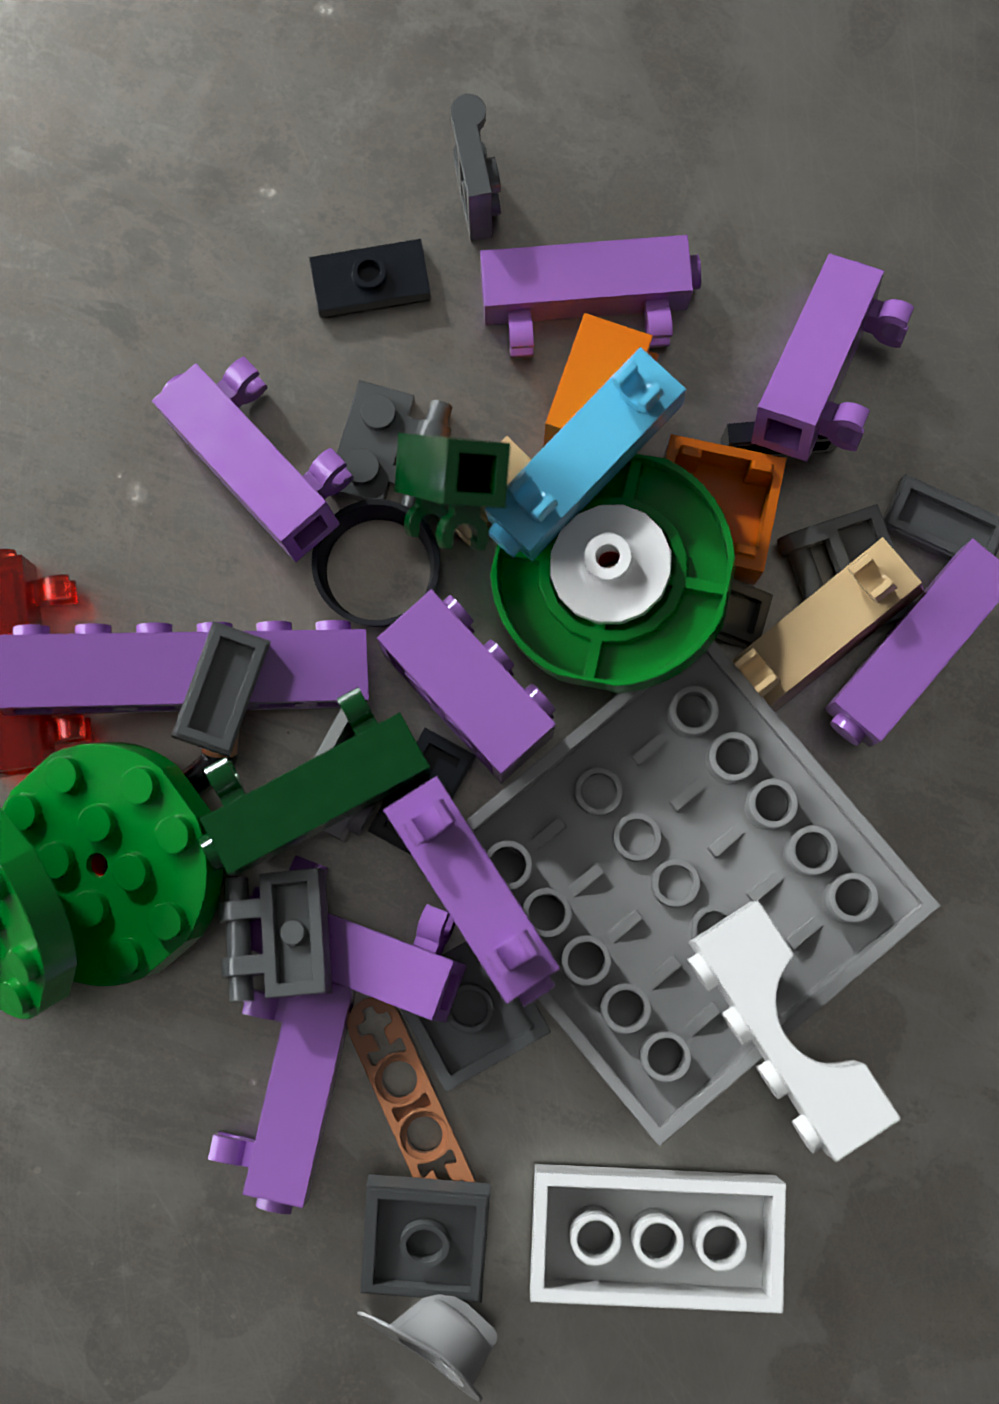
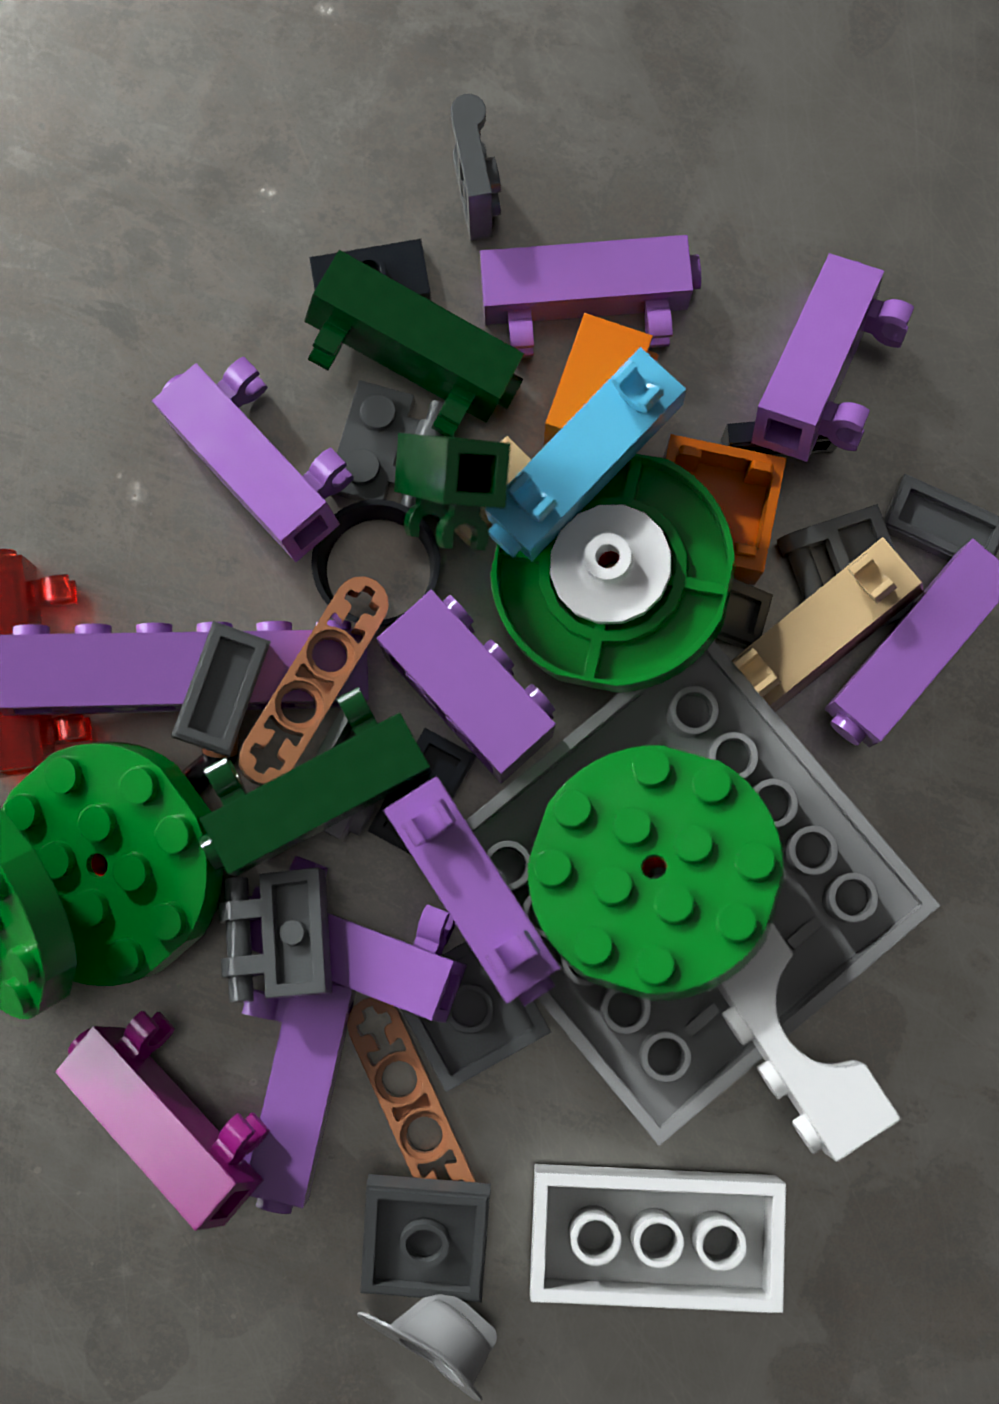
(159, 1125): none -> brick
(309, 678): none -> nougat beam
(412, 339): none -> dark green brick
(645, 817): none -> green piece

